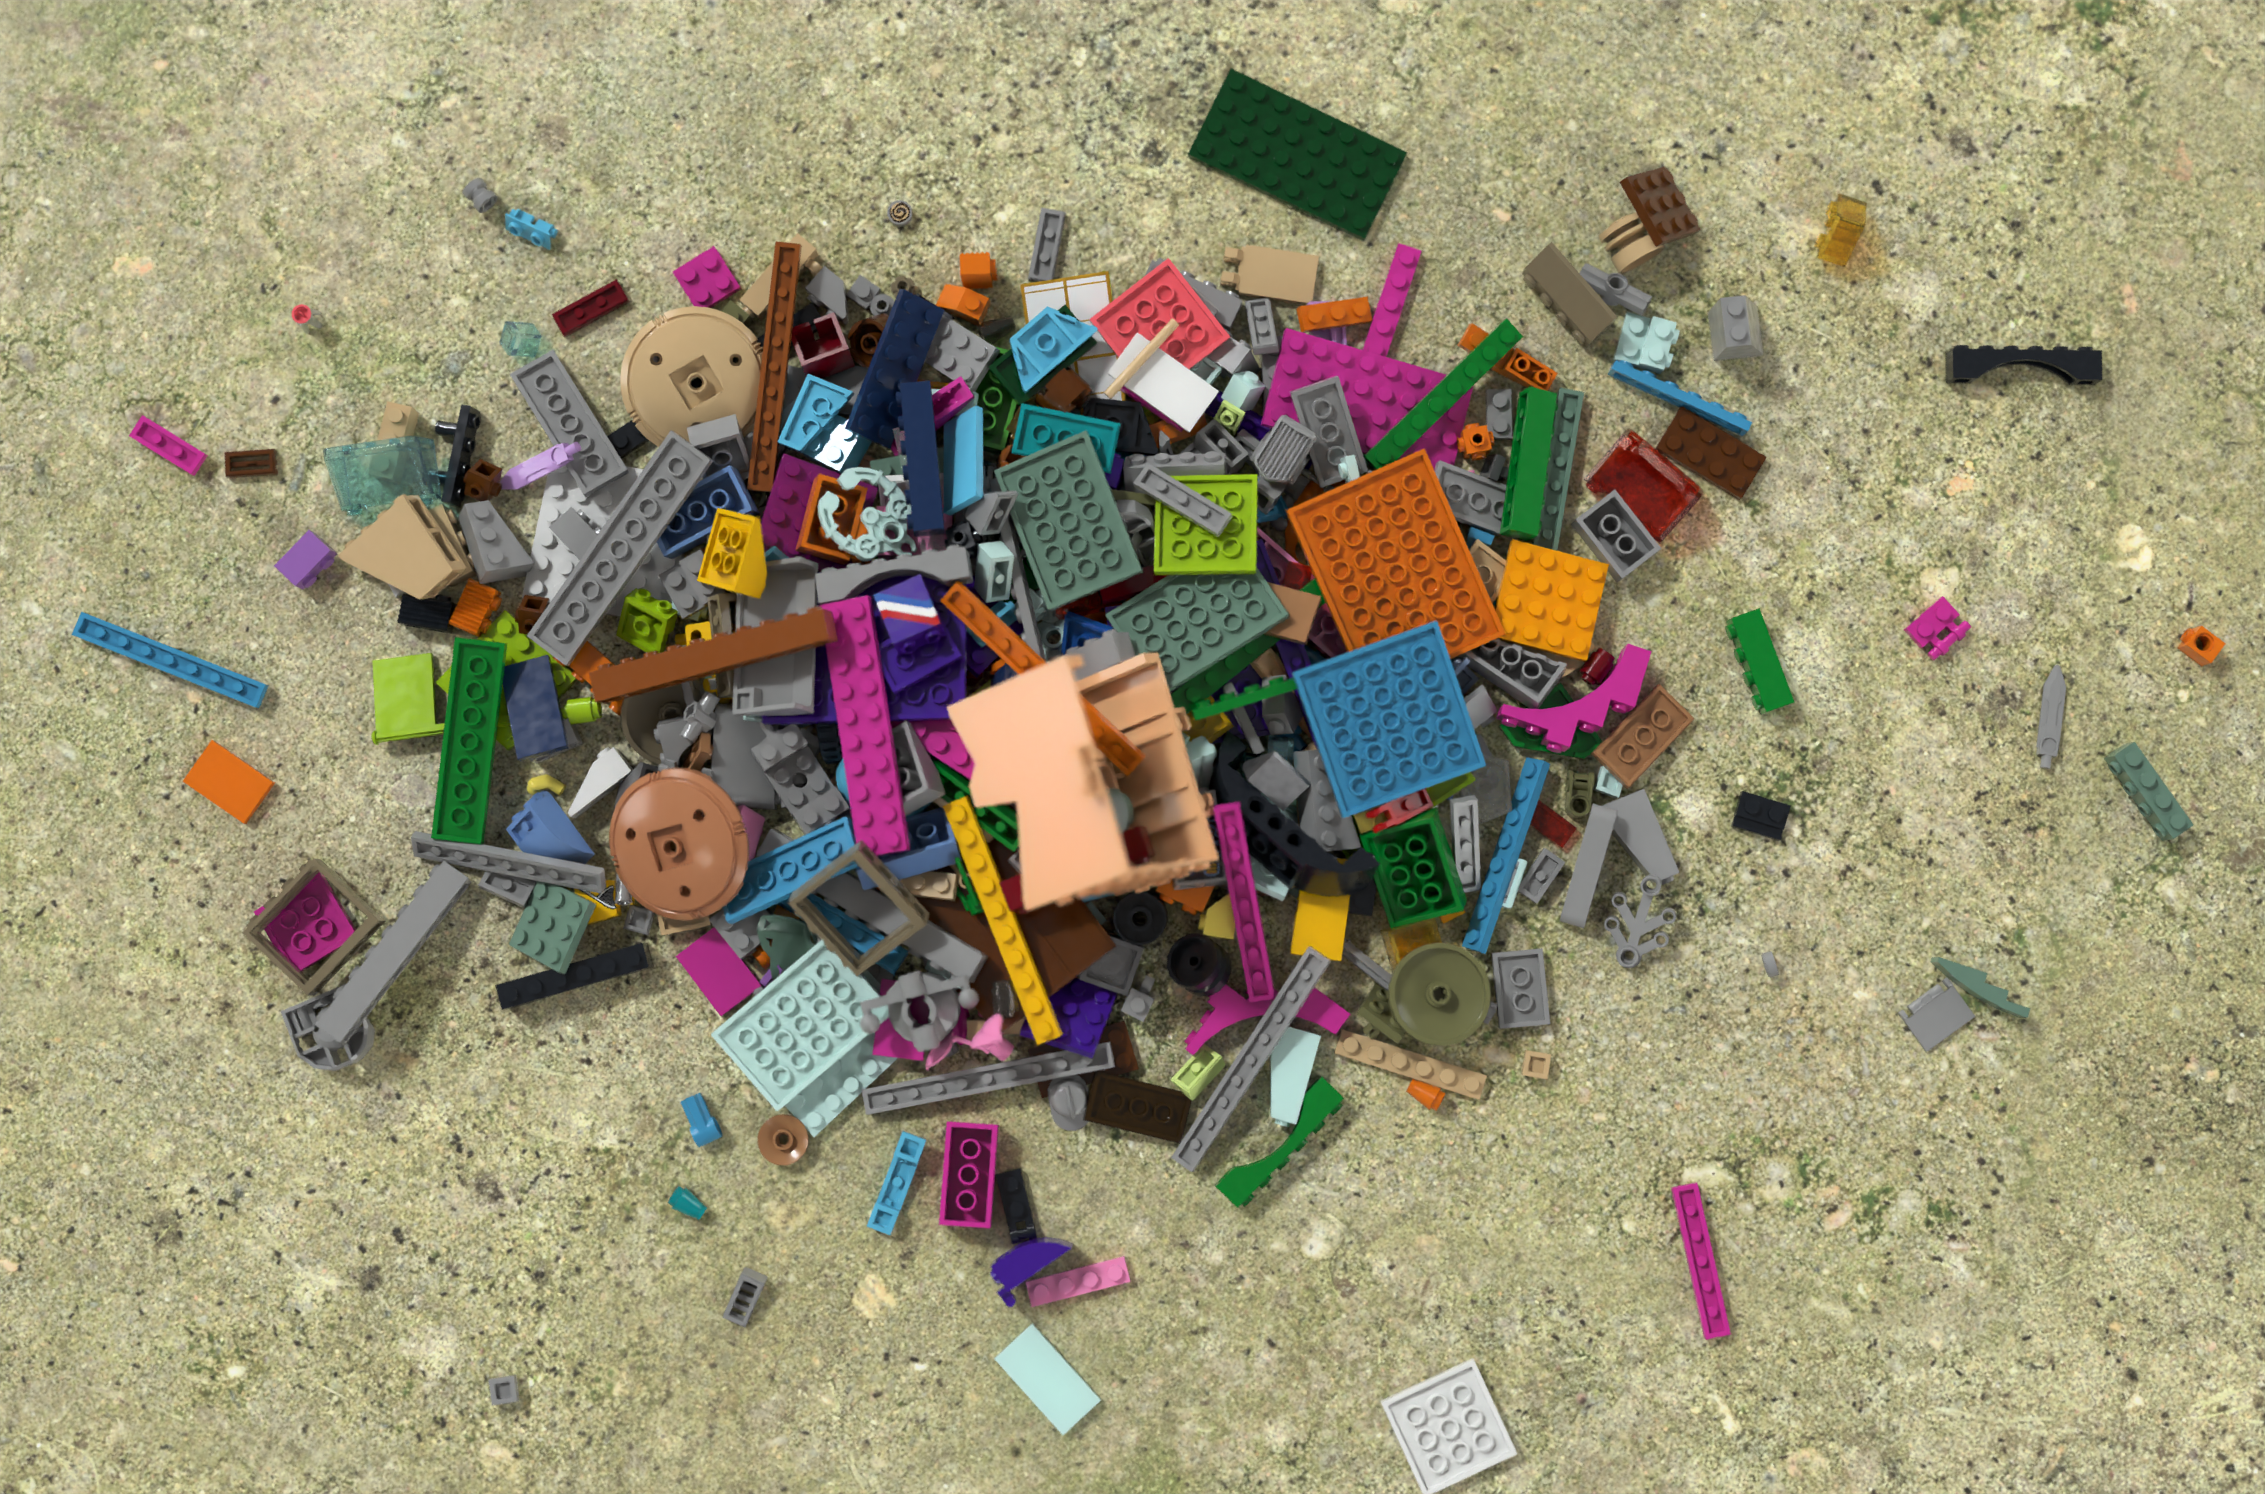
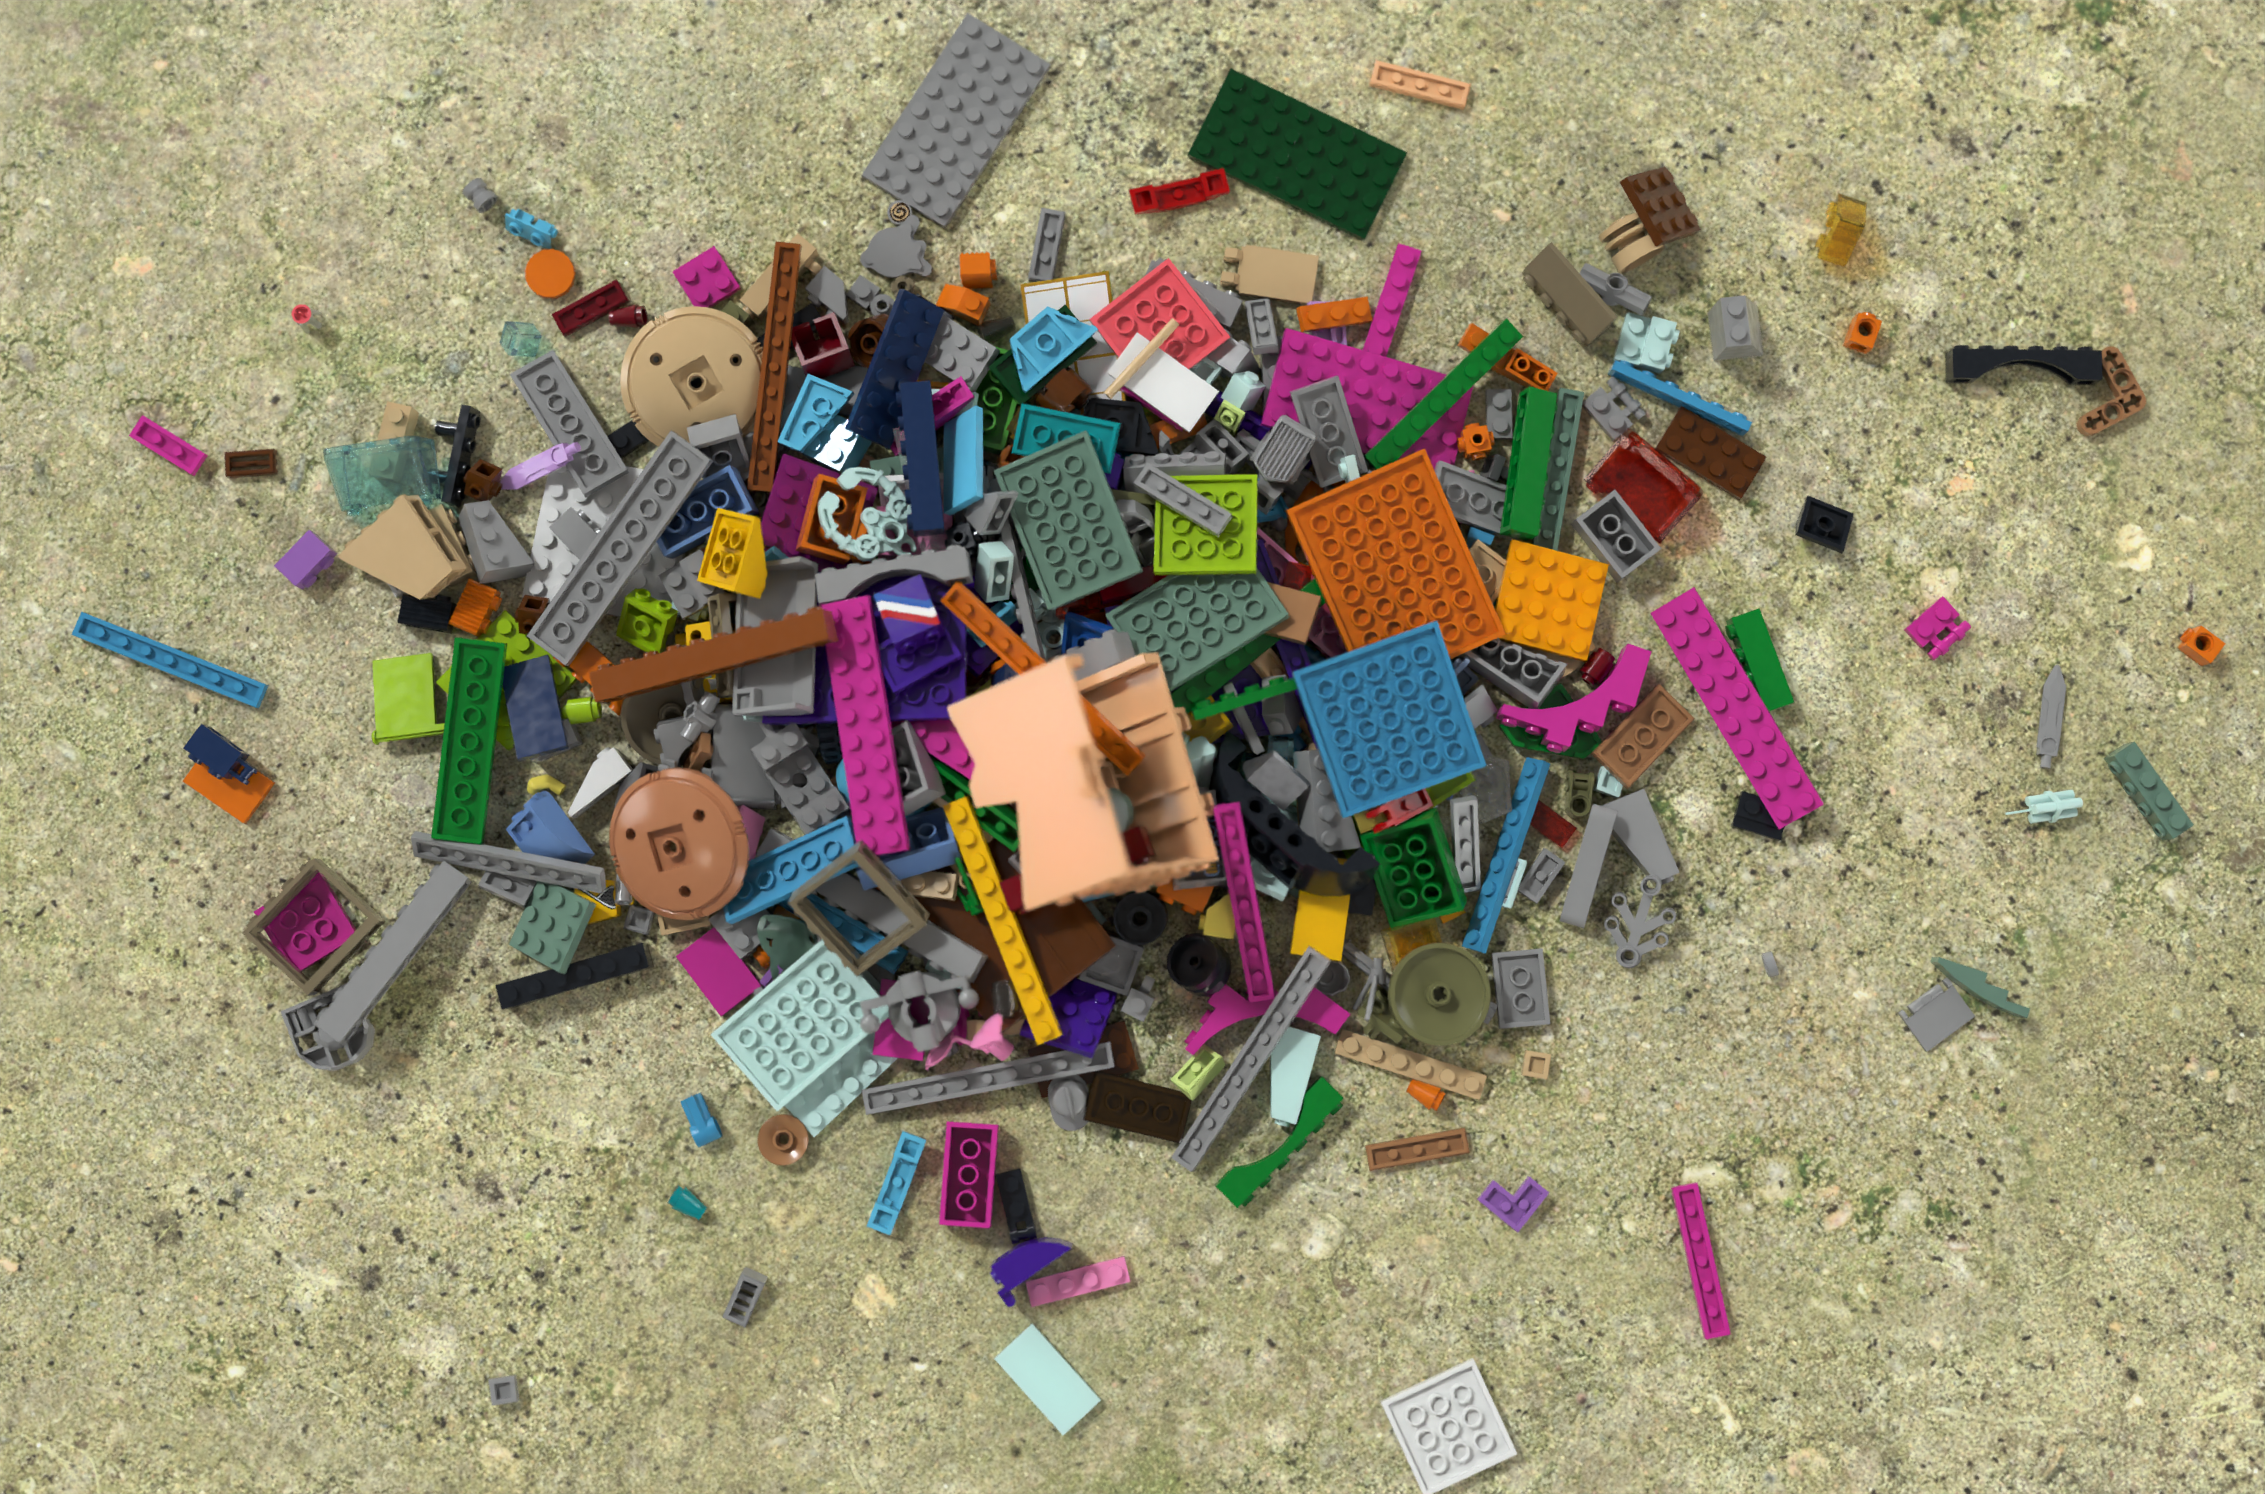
(219, 754): none -> dark blue brick
(550, 273): none -> orange tile
(631, 317): none -> dark red cone
(896, 252): none -> light grey tile
(956, 120): none -> light grey plate
(1180, 193): none -> red slope
(1334, 979): none -> light grey hair
(1376, 976): none -> light grey plant
(1417, 1149): none -> medium nougat tile
(1420, 84): none -> light nougat tile
(1513, 1208): none -> medium lavender plate
(1607, 413): none -> light grey plate
(1737, 708): none -> dark pink plate
(1824, 524): none -> black slope
(1856, 340): none -> orange brick
(2051, 806): none -> light aqua piece
(2122, 394): none -> medium nougat beam

